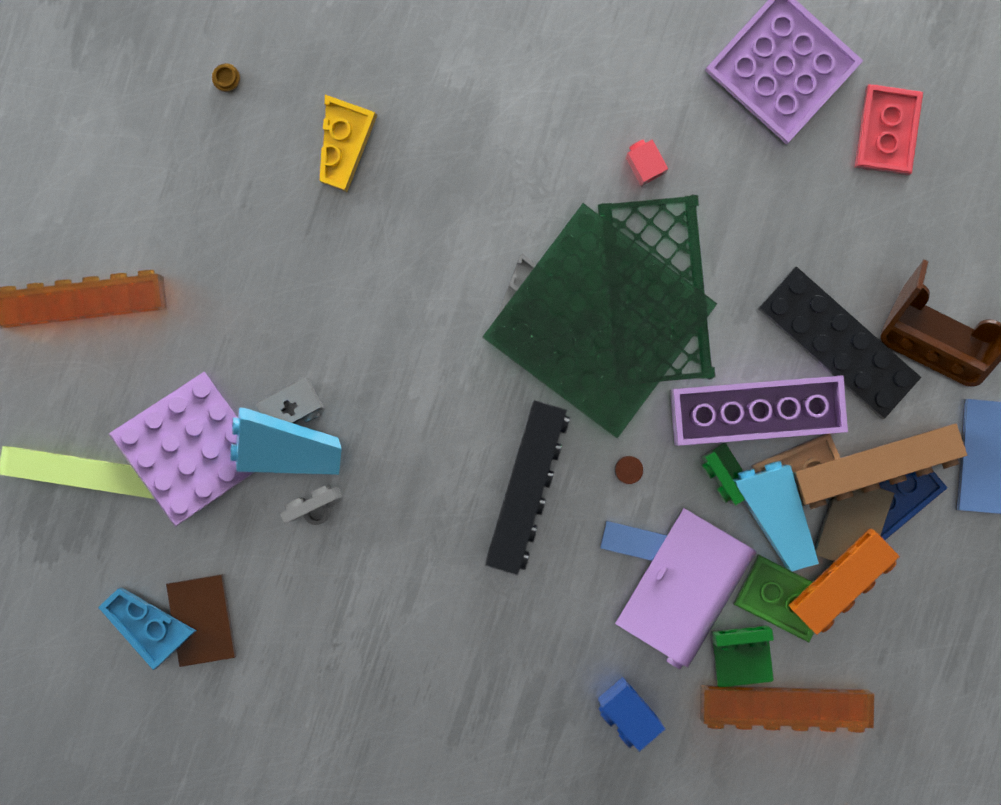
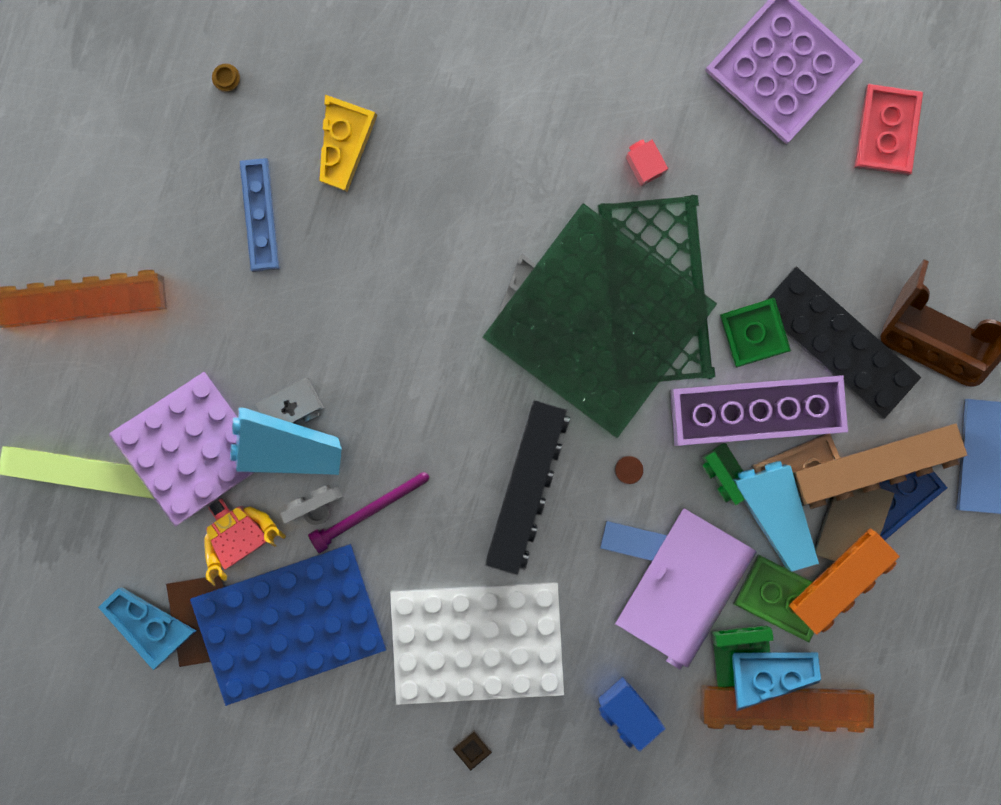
(235, 536): none -> torso
(259, 215): none -> medium blue tile
(288, 624): none -> blue plate
(323, 538): none -> magenta piece
(472, 750): none -> dark brown tile
(477, 643): none -> white plate
(755, 332): none -> green tile
(772, 675): none -> dark azure wing

